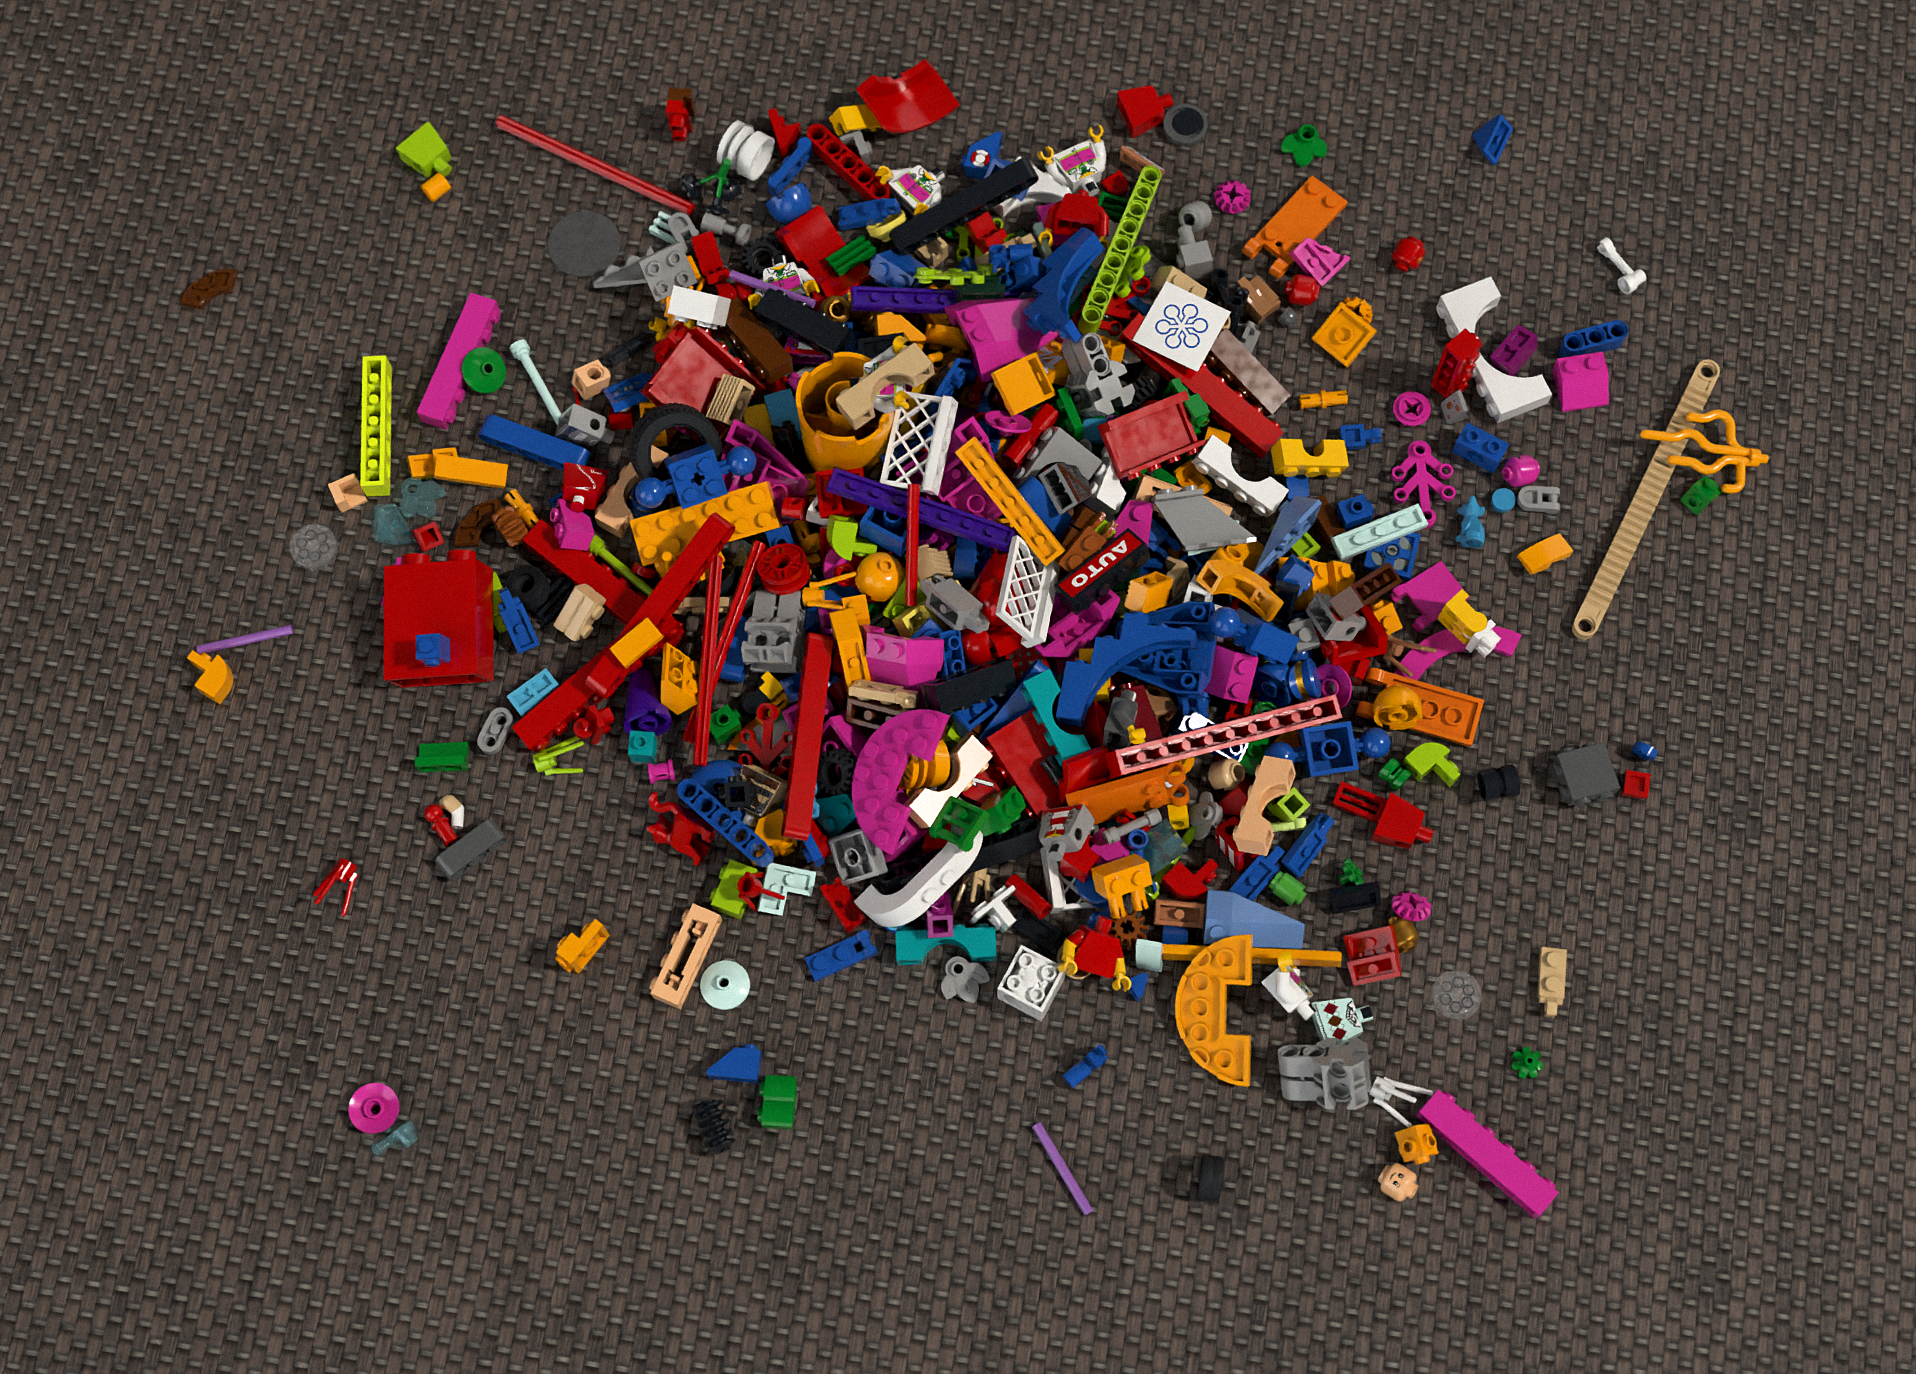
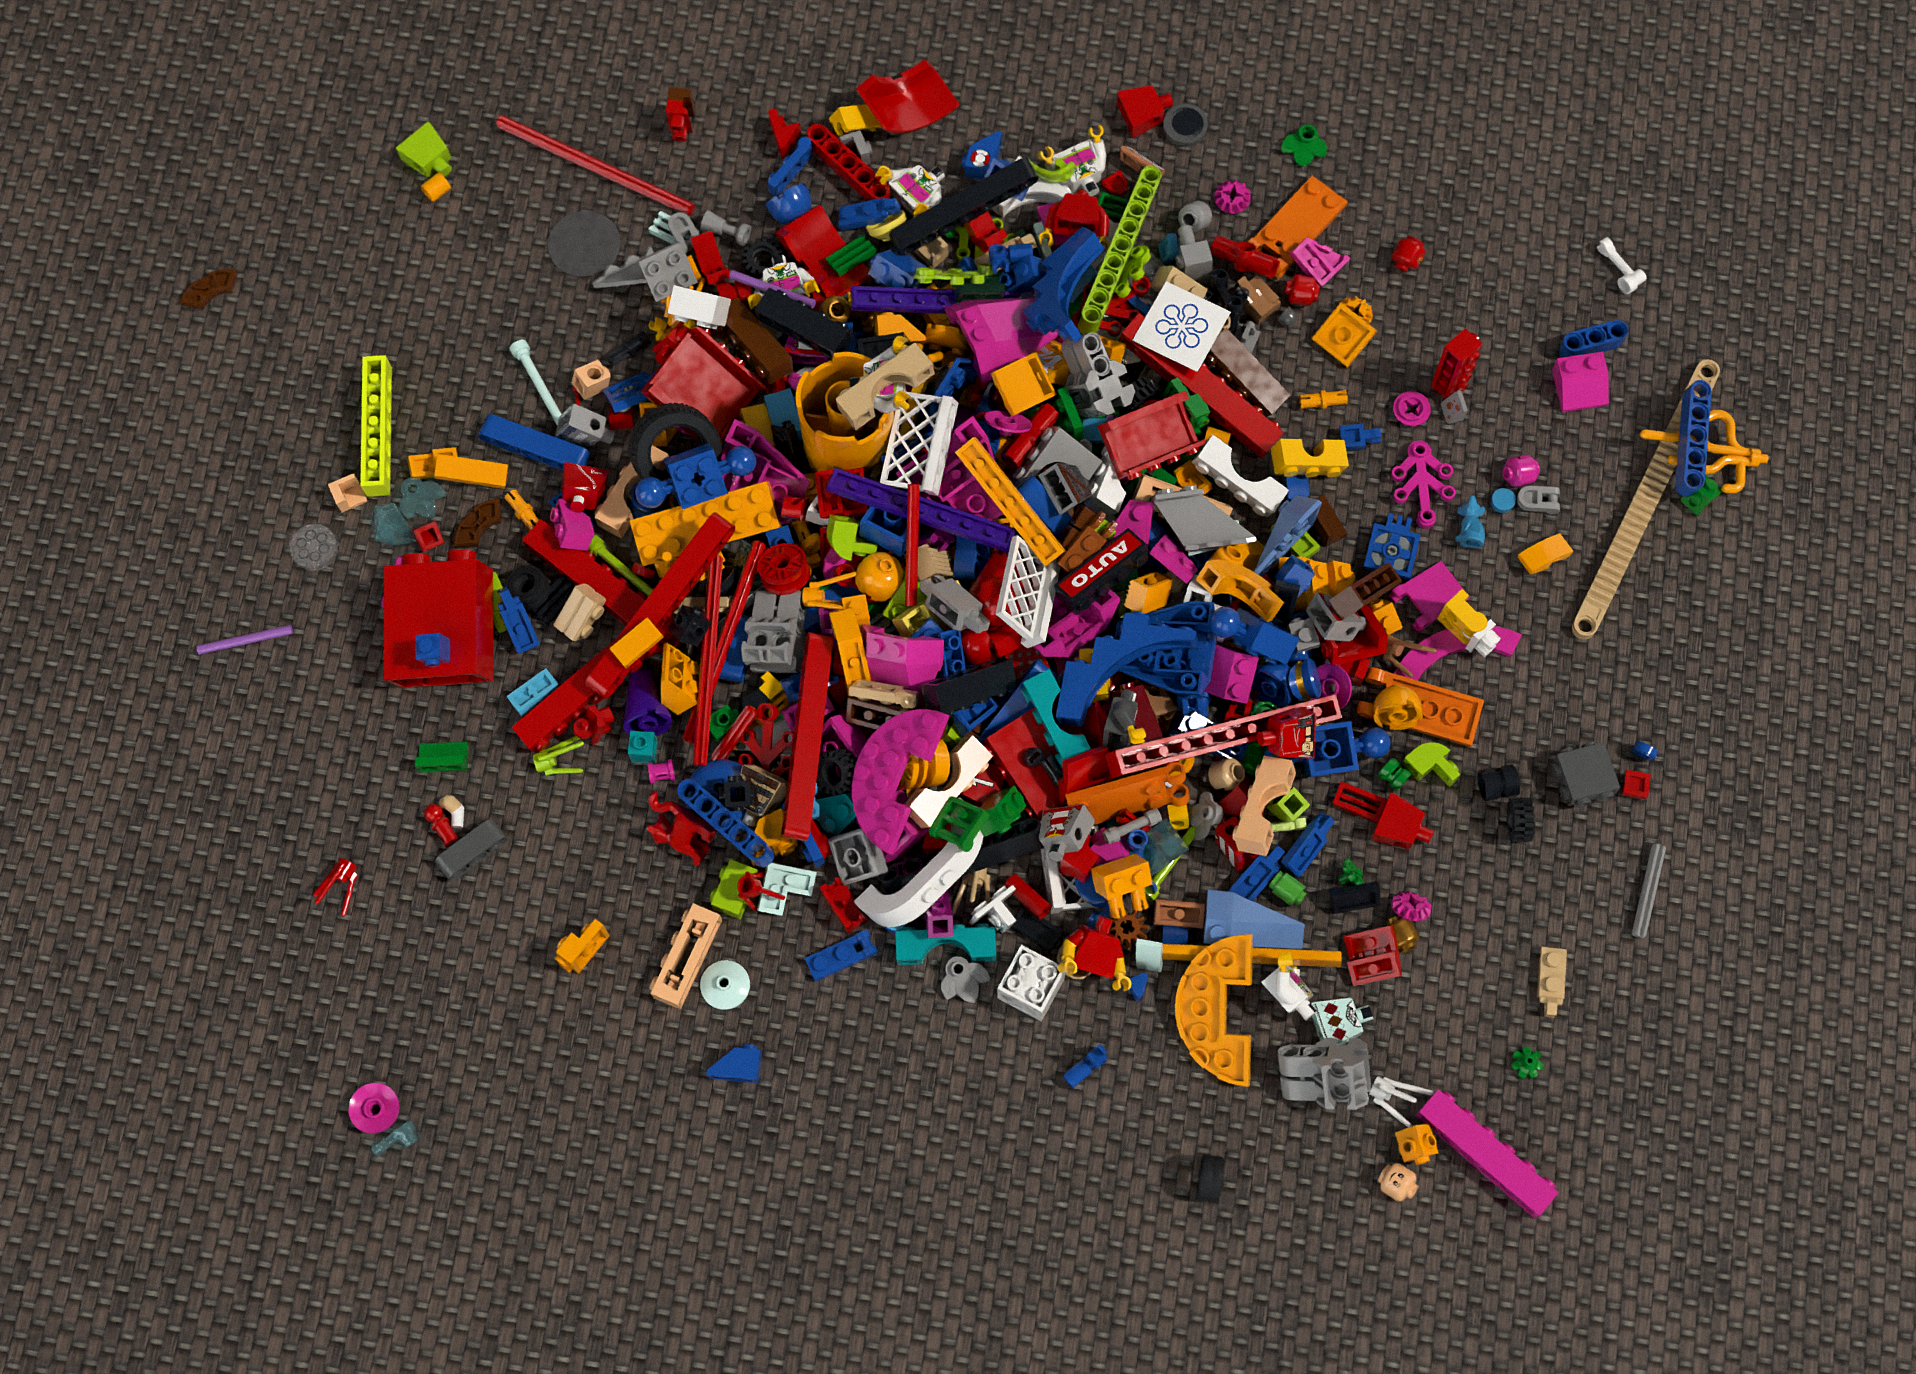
(217, 676): light orange brick -> none
(447, 384): dark pink brick -> none
(475, 374): green dish -> none
(494, 731): light grey plate -> none
(509, 525): dark orange gear -> none
(690, 625): none -> black brick
(714, 1126): black piece -> none
(725, 187): black plant -> none
(729, 400): tan brick -> none
(735, 733): none -> red axle
(746, 150): white wheel -> none
(778, 1102): green brick -> none
(1028, 753): none -> black hinge
(1062, 172): none -> lime piece
(1062, 1169): medium lavender bar -> none
(1168, 249): none -> dark azure tile
(1173, 558): none -> dark pink wing
(1185, 885): red brick -> none
(1244, 257): none -> red piece
(1290, 734): none -> red torso
(1354, 512): blue brick -> none
(1379, 532): light aqua tile -> none
(1456, 995): clear tile -> none
(1480, 447): blue brick -> none
(1493, 138): blue slope -> none
(1503, 393): white arch -> none
(1514, 351): magenta hinge -> none
(1520, 819): none -> black tyre
(1648, 890): none -> light grey axle
(1699, 429): none -> blue beam

